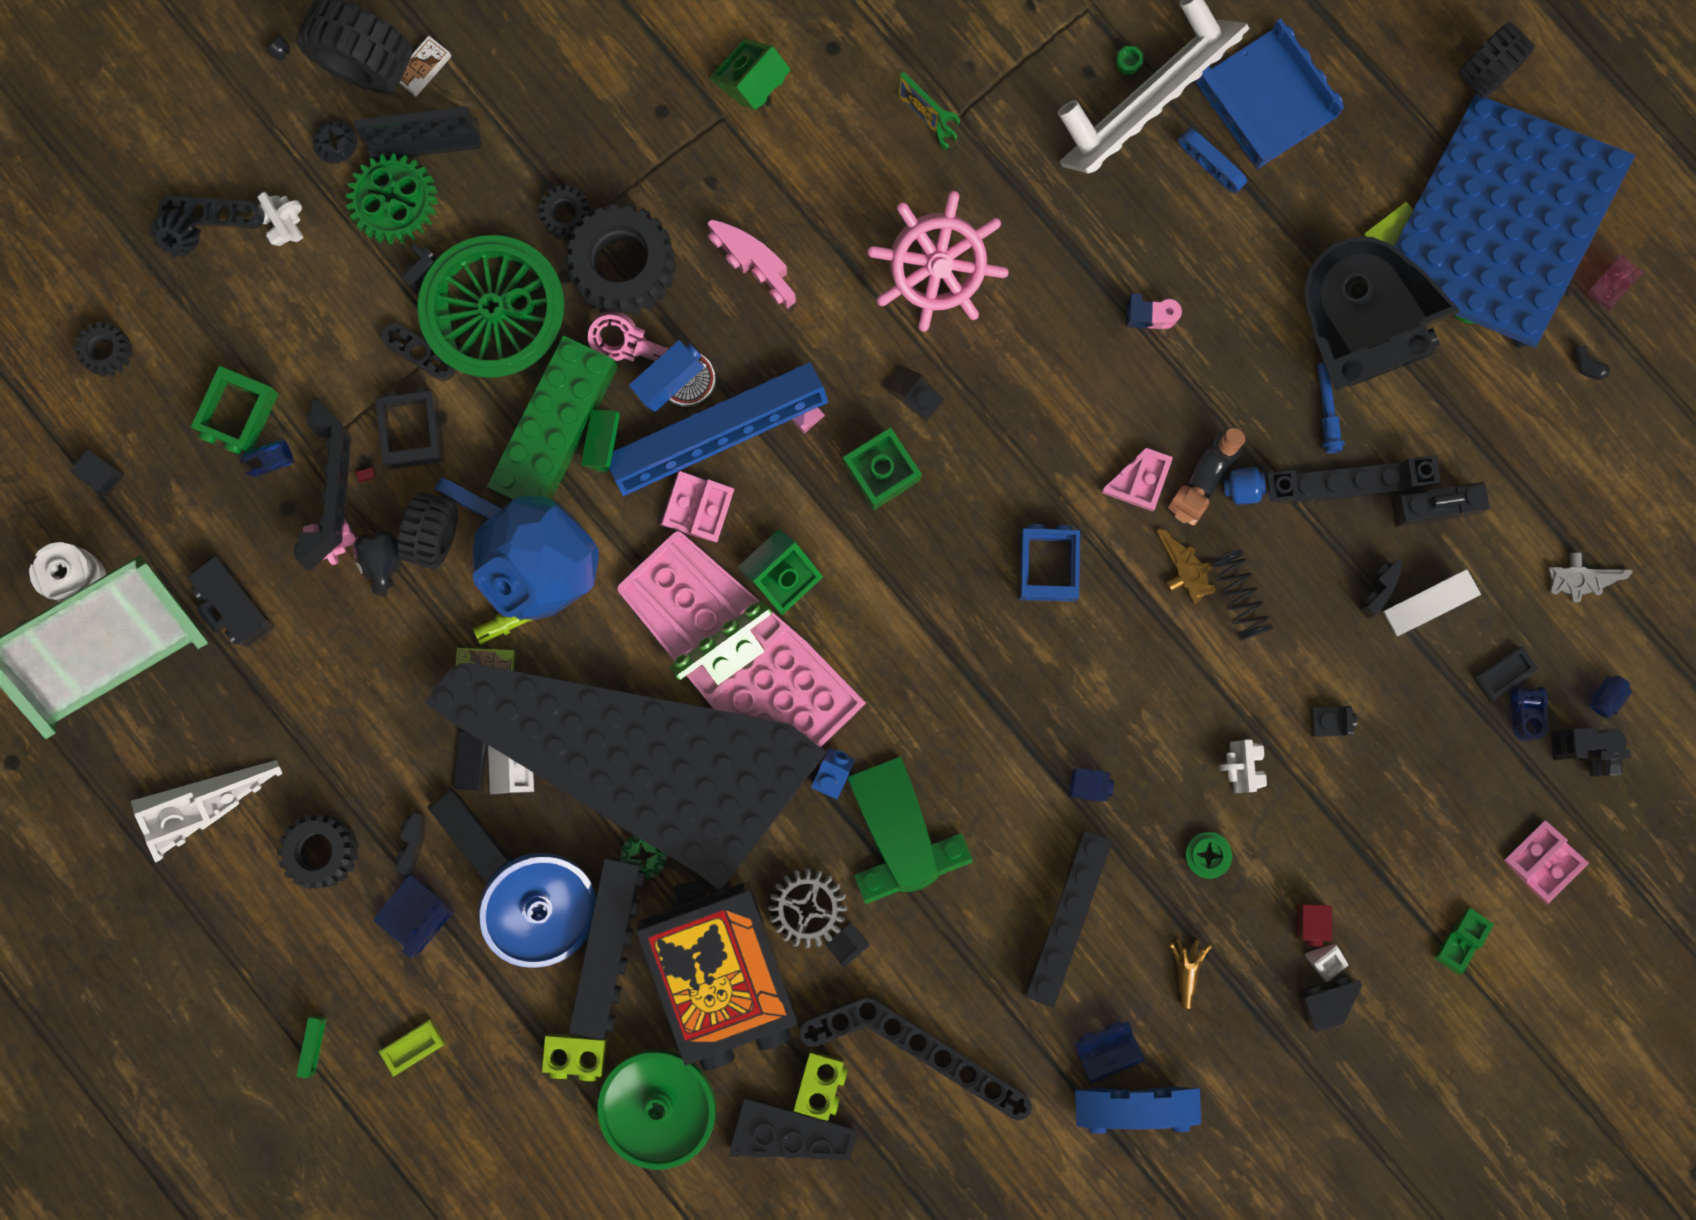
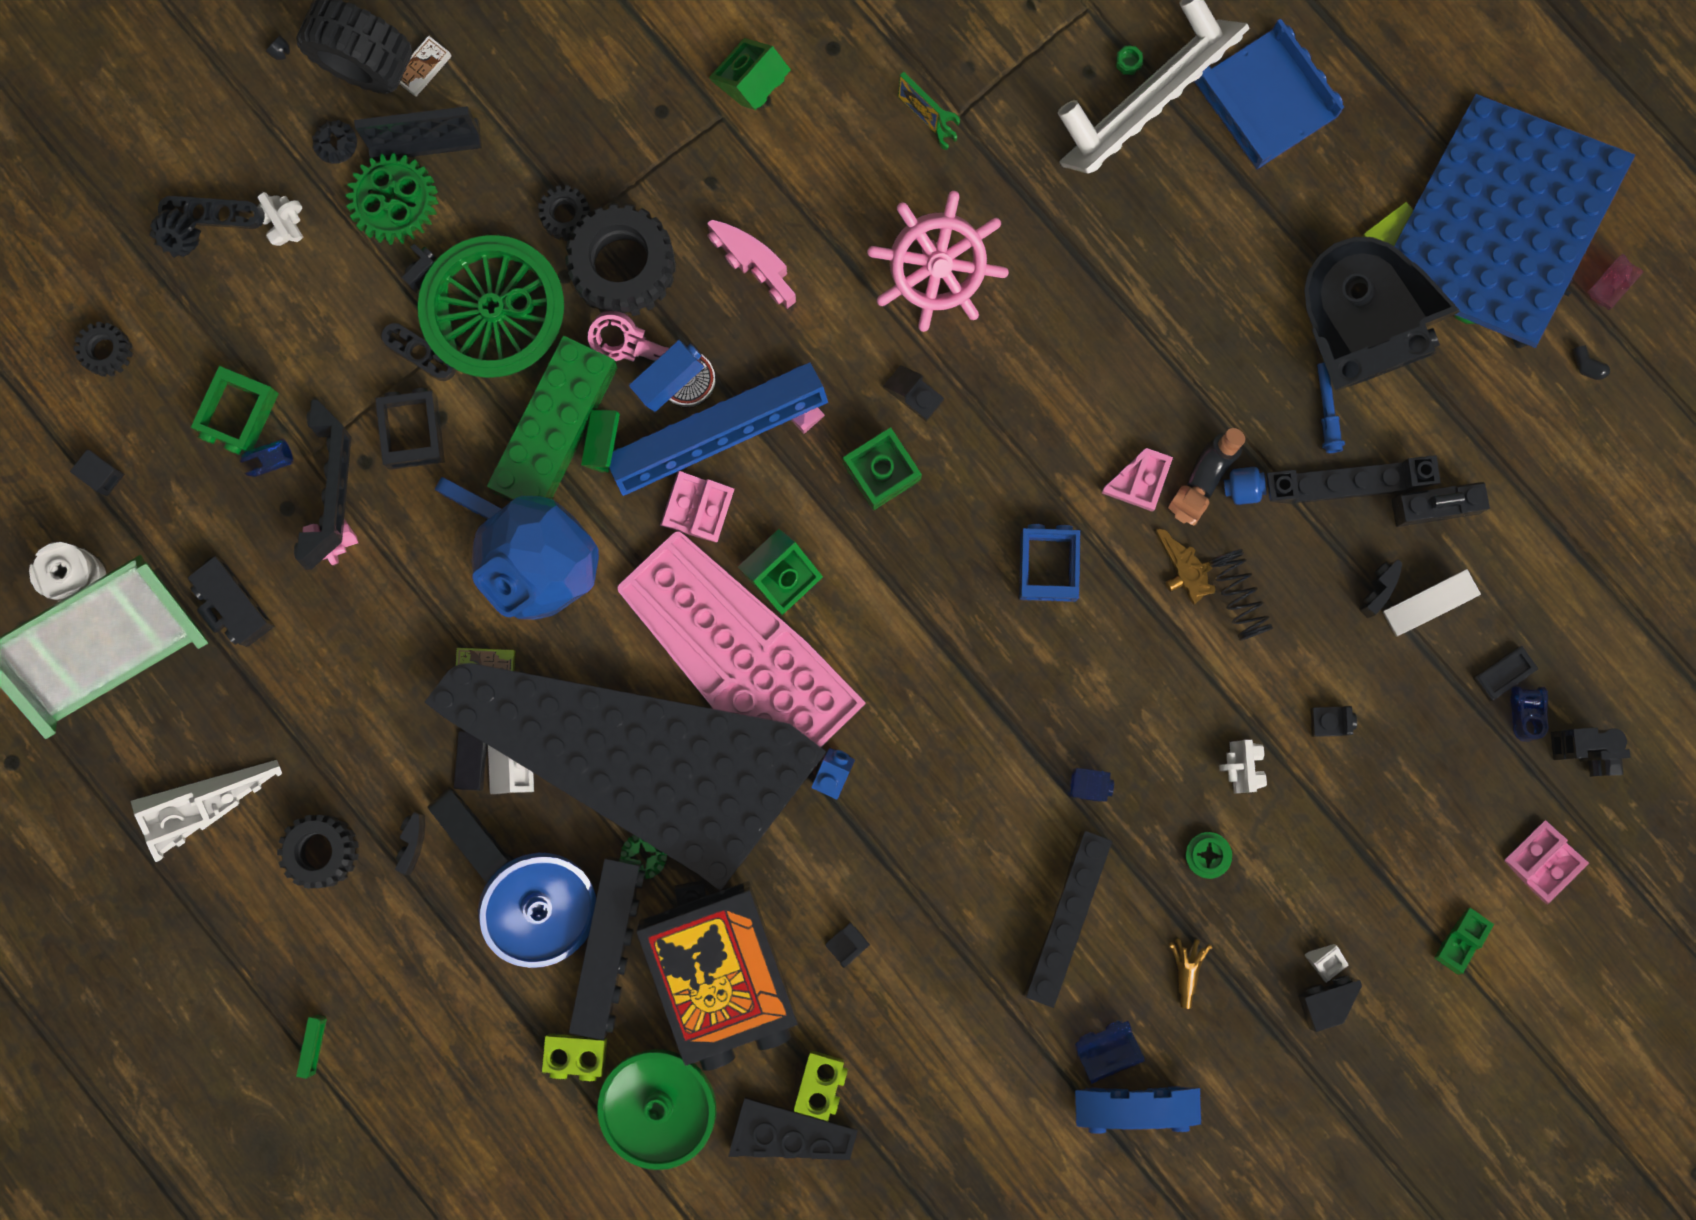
(365, 475): dark red piece -> none
(377, 559): black piece -> none
(412, 1047): lime tile -> none
(413, 916): clear blue bracket -> none
(427, 530): black tyre -> none
(497, 627): lime pin -> none
(726, 649): bracket -> none
(800, 932): light grey gear -> none
(900, 834): green slope -> none
(925, 1054): black beam -> none
(1151, 314): leg -> none
(1212, 160): blue beam -> none
(1314, 923): dark red brick -> none
(1496, 60): black tyre -> none
(1580, 580): light grey piece -> none
(1610, 696): clear blue brick -> none

